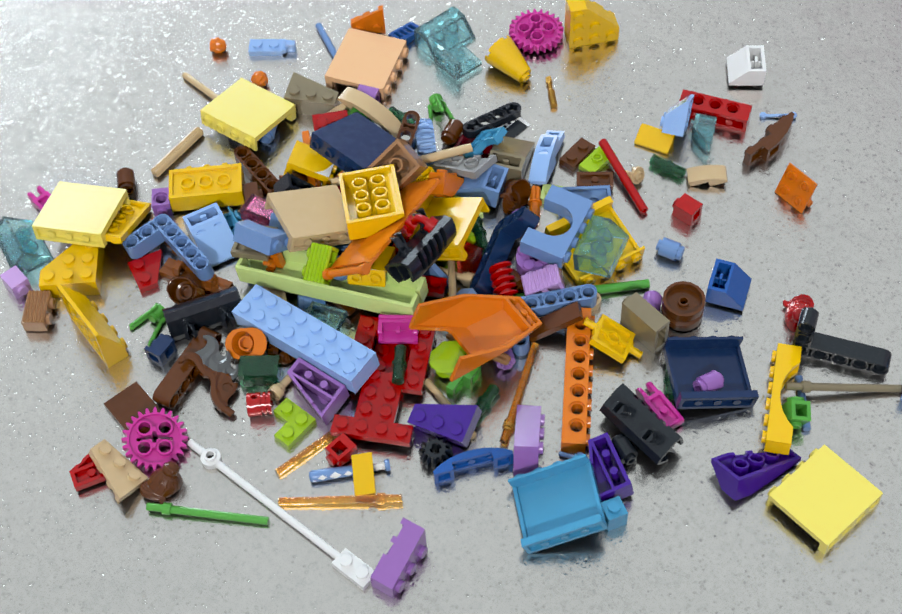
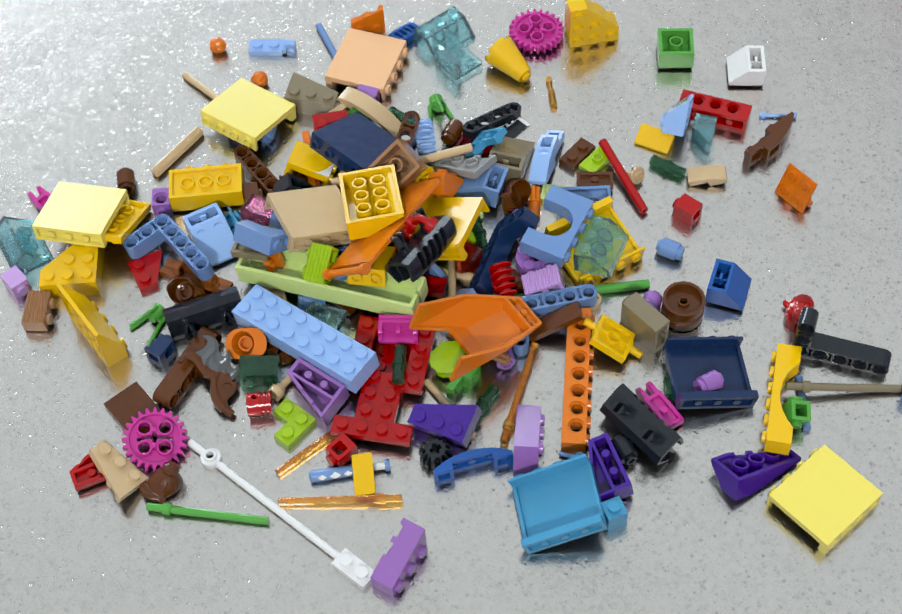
(675, 48): none -> bright green brick

